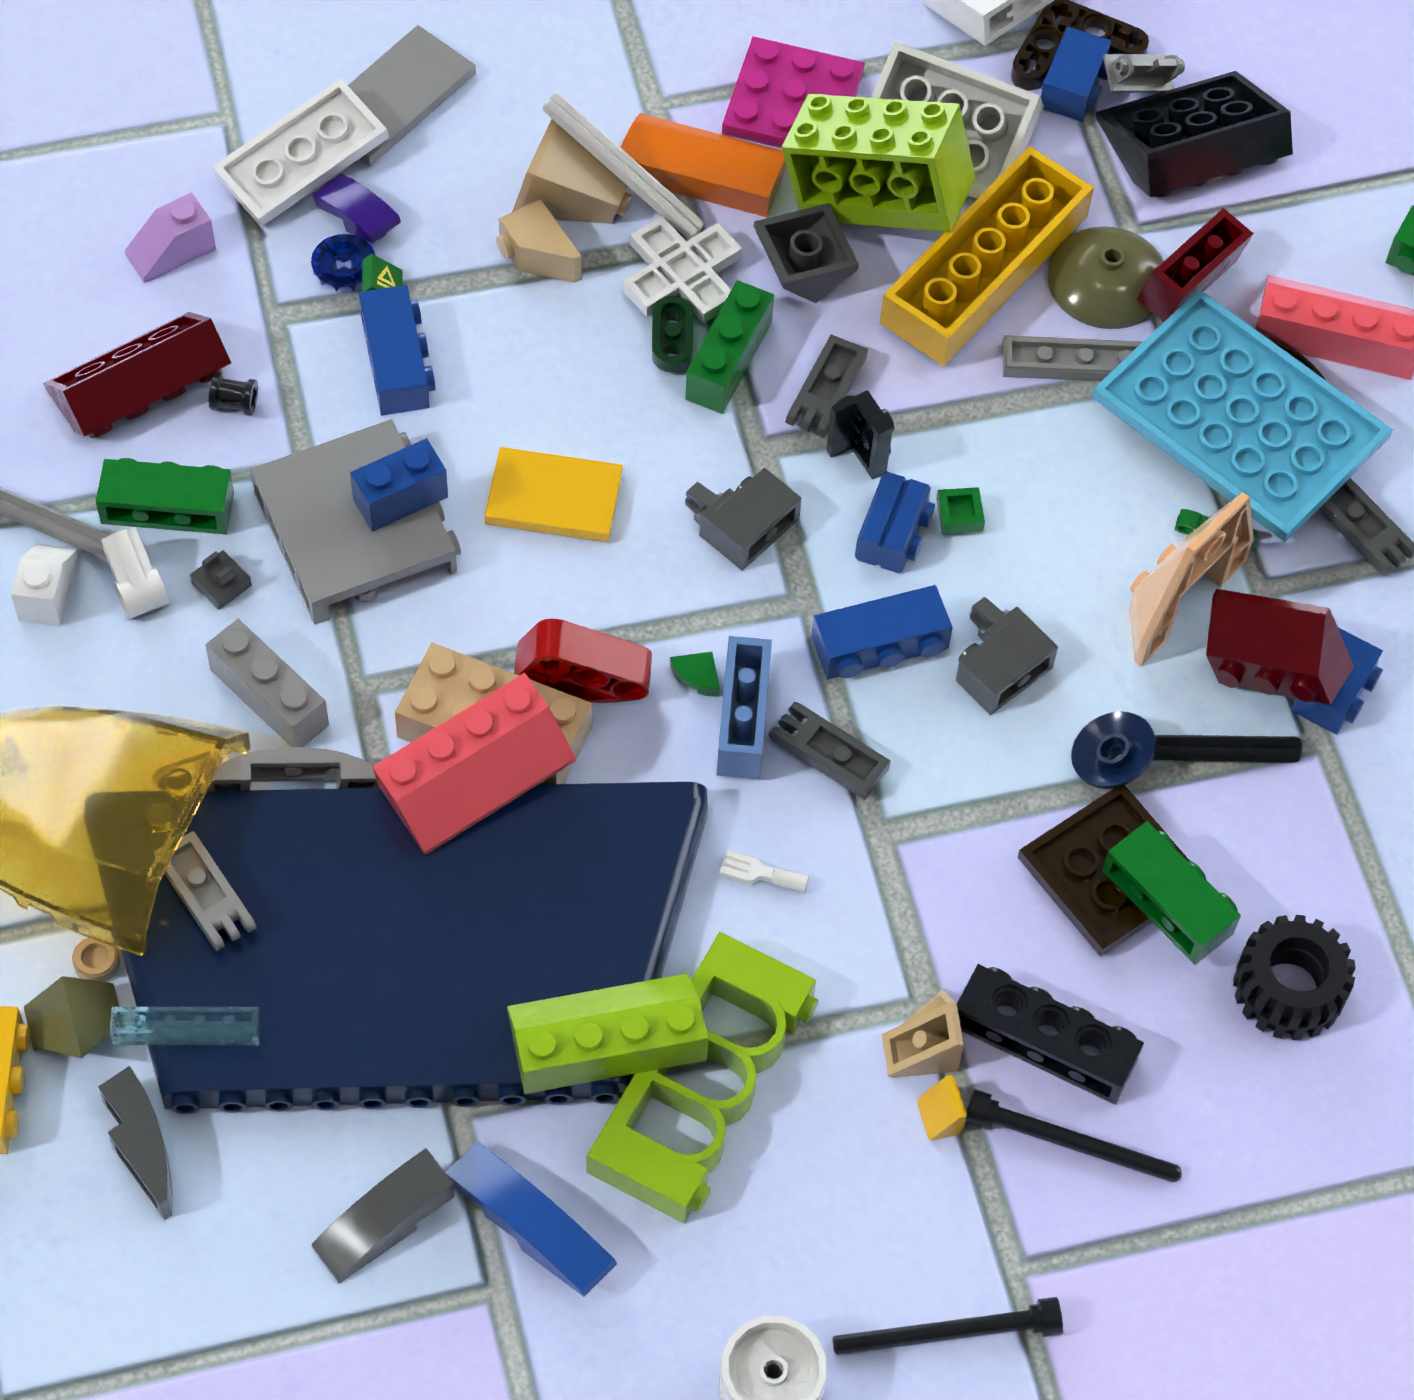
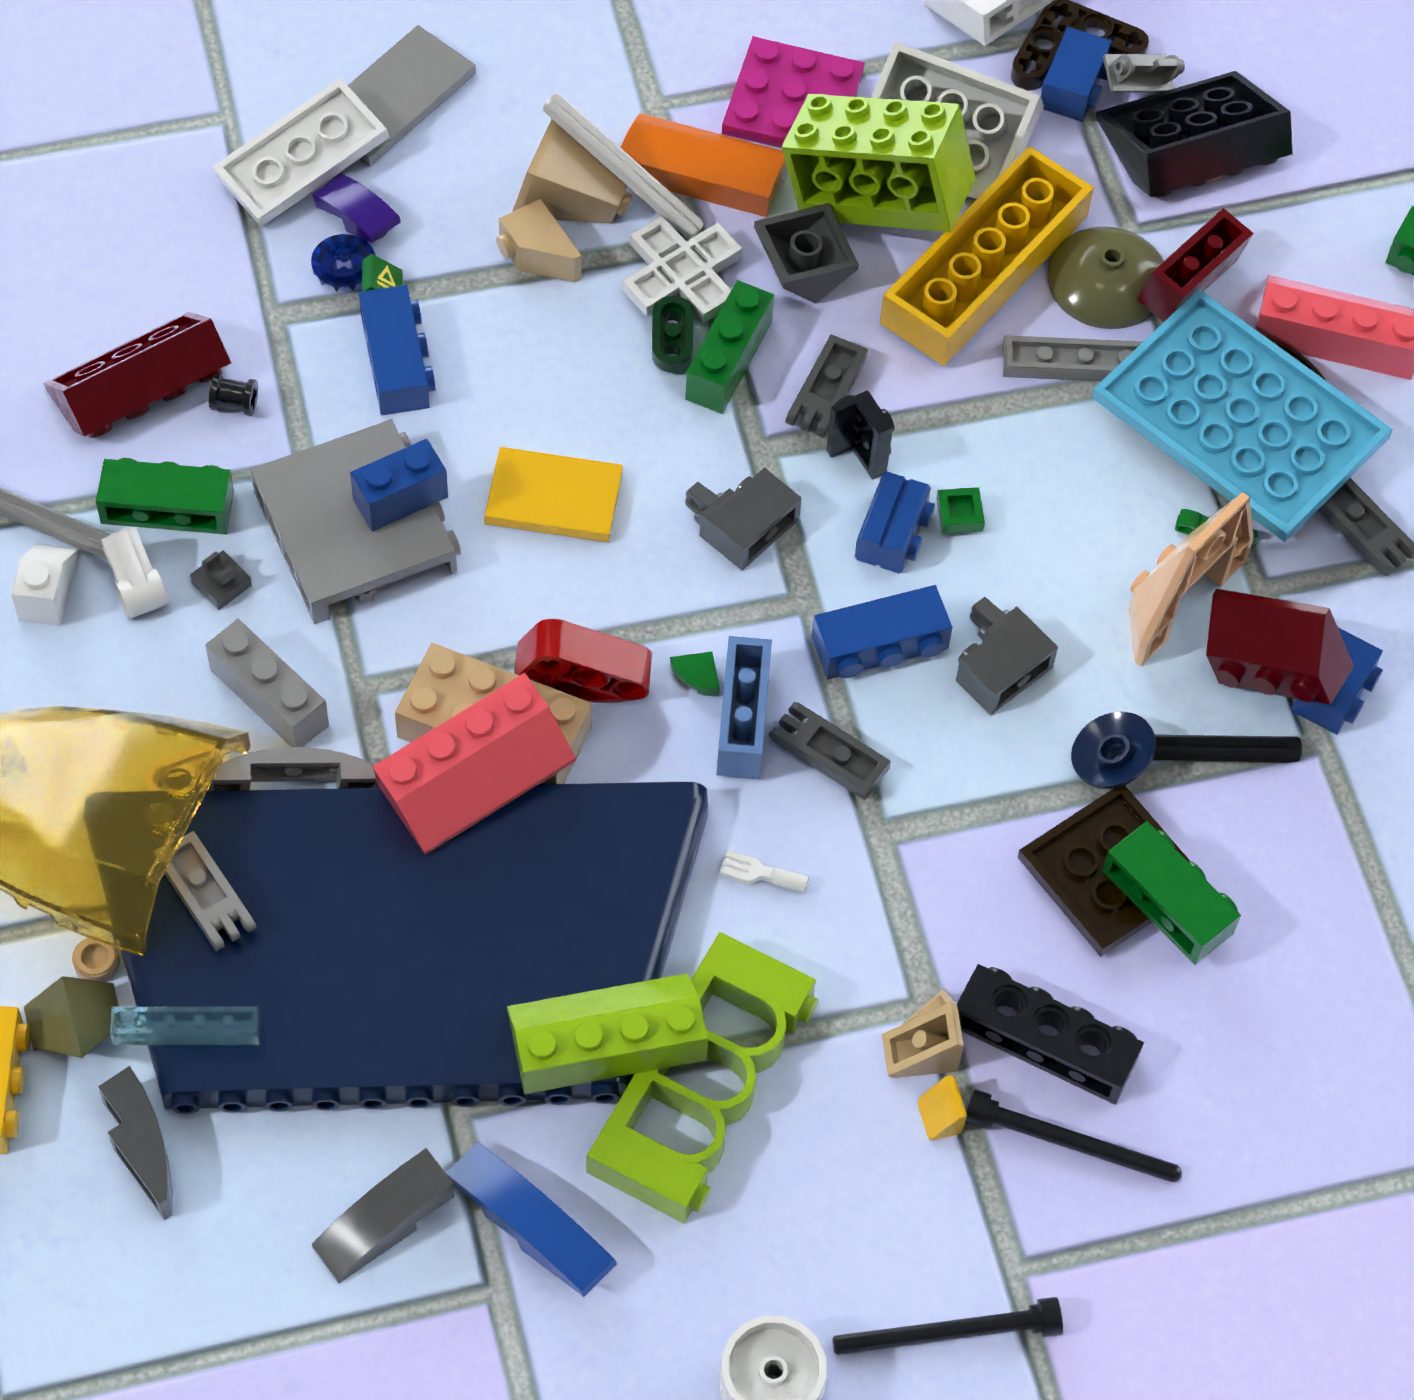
(171, 238): lavender slope -> none
(1303, 946): black tyre -> none

